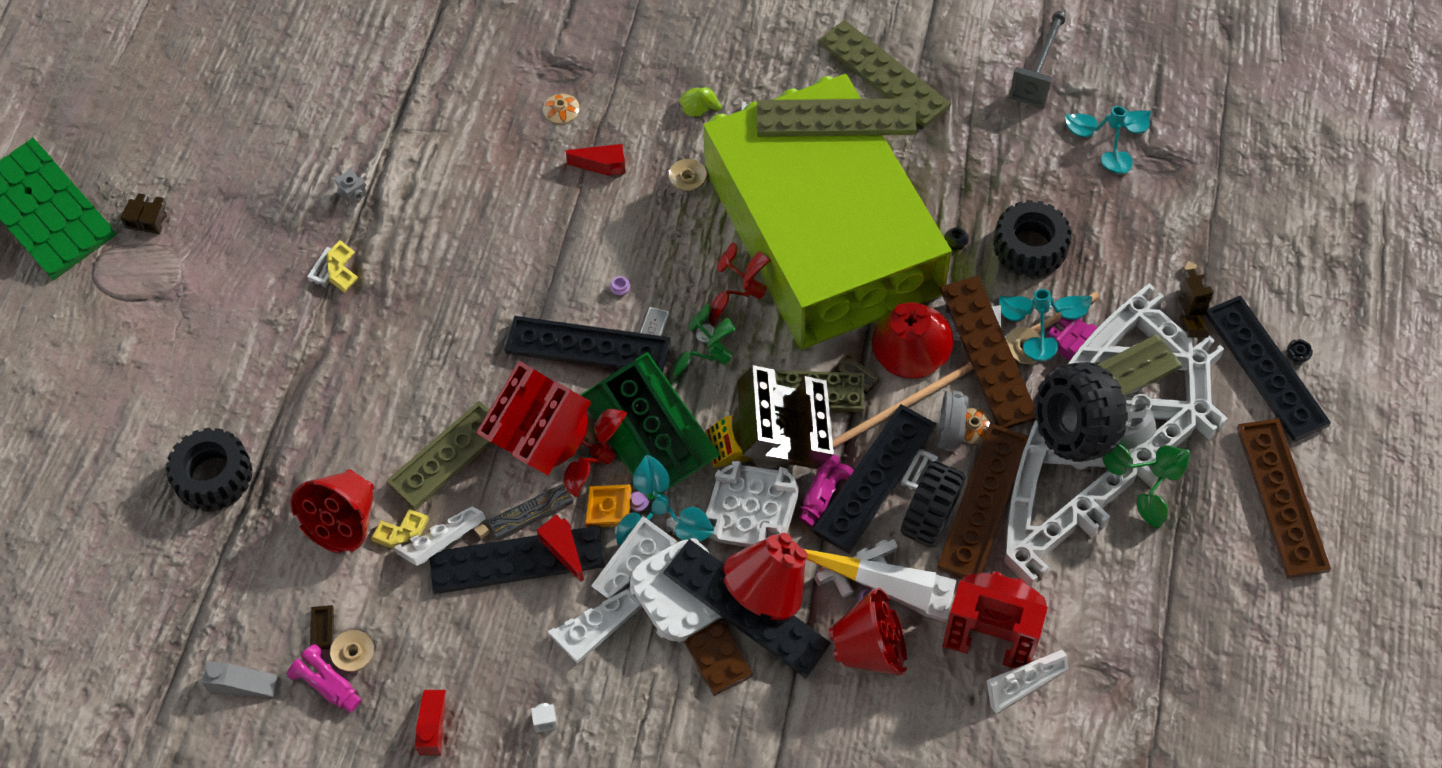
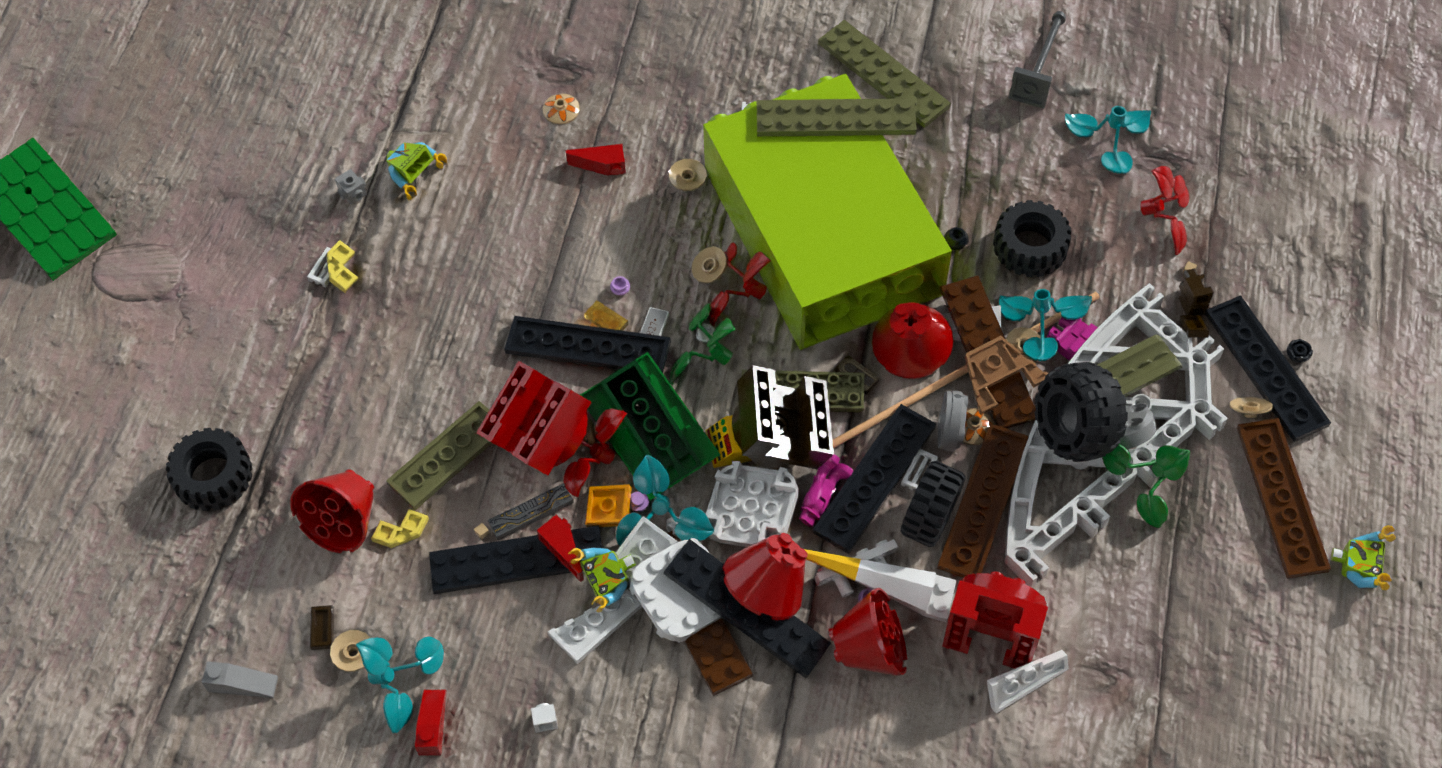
(144, 215): dark brown hips -> none
(326, 680): dark pink piece -> none
(375, 658): none -> teal plant
(408, 163): none -> torso
(440, 536): white wing -> none
(605, 317): none -> clear yellow plate
(605, 573): none -> torso
(698, 101): lime hair -> none
(709, 265): none -> tan dish
(995, 363): none -> medium nougat wing
(1155, 205): none -> red plant
(1251, 406): none -> tan dish
(1364, 559): none -> torso

